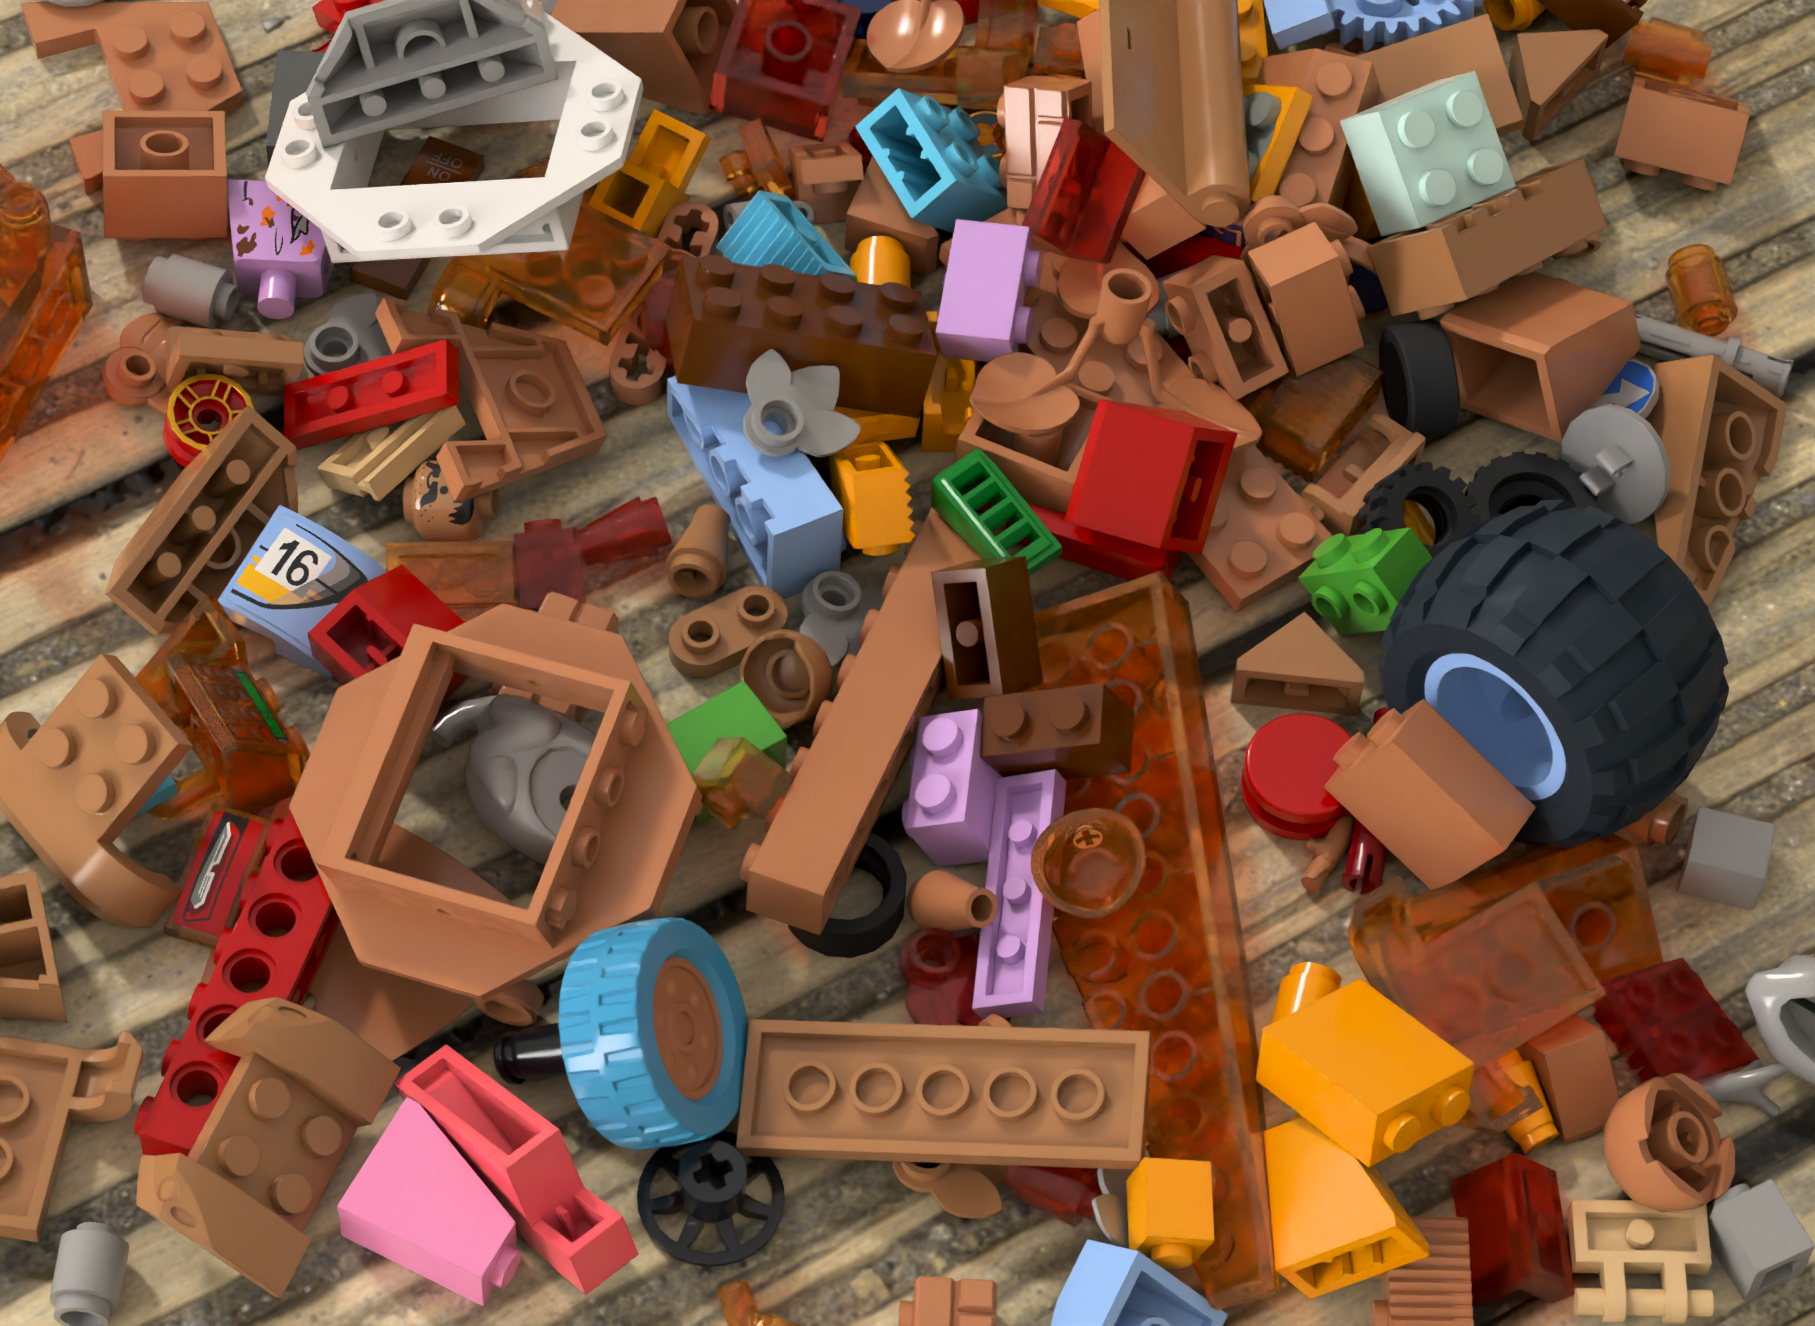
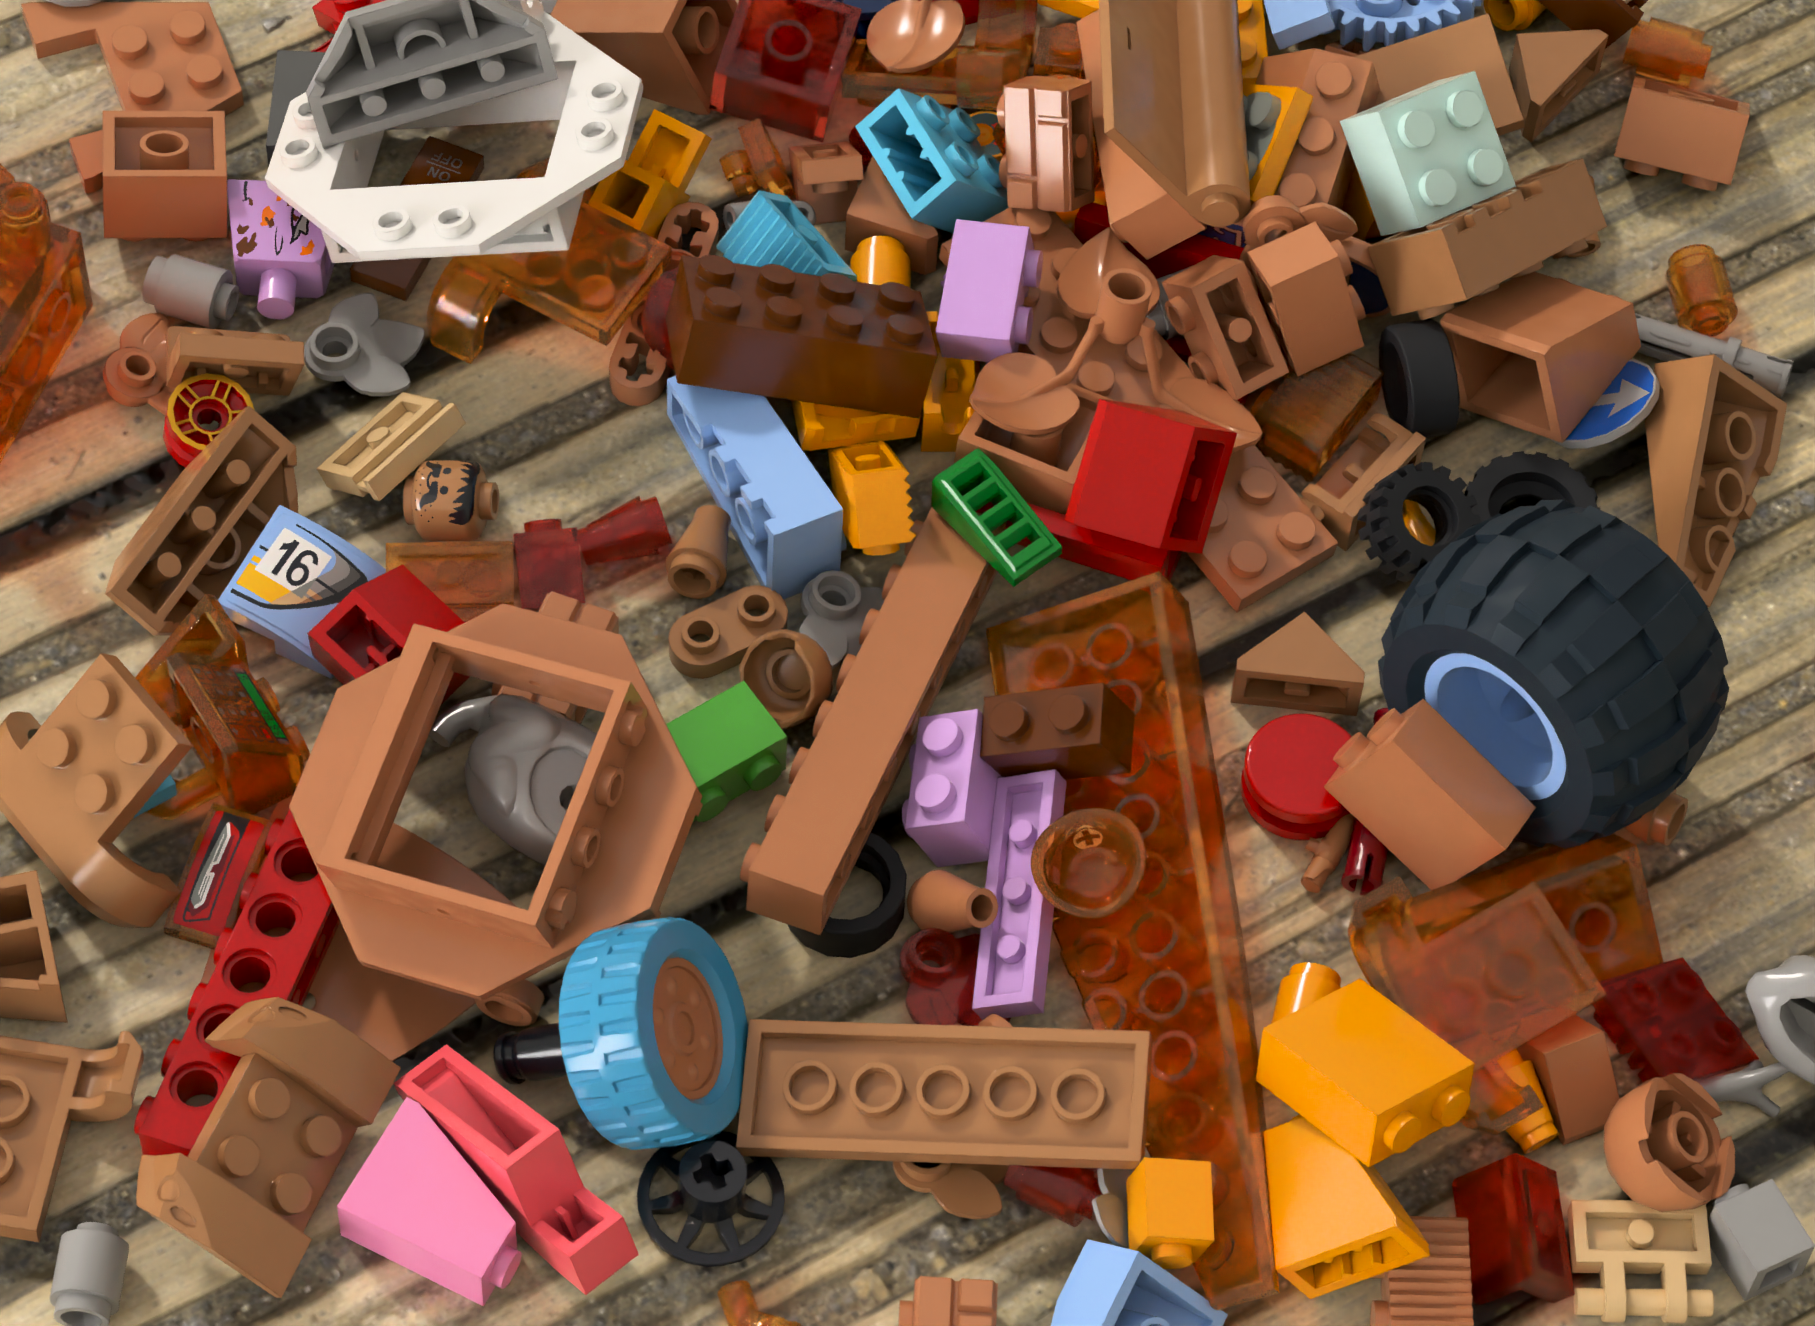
(372, 394): red plate -> none
(521, 392): nougat wing -> none
(739, 781): clear orange brick -> none
(800, 404): light grey plate -> none
(987, 627): reddish brown brick -> none
(1083, 195): clear red panel -> none
(1363, 577): bright green brick -> none
(1619, 461): light grey piece -> none
(1726, 858): light grey panel -> none

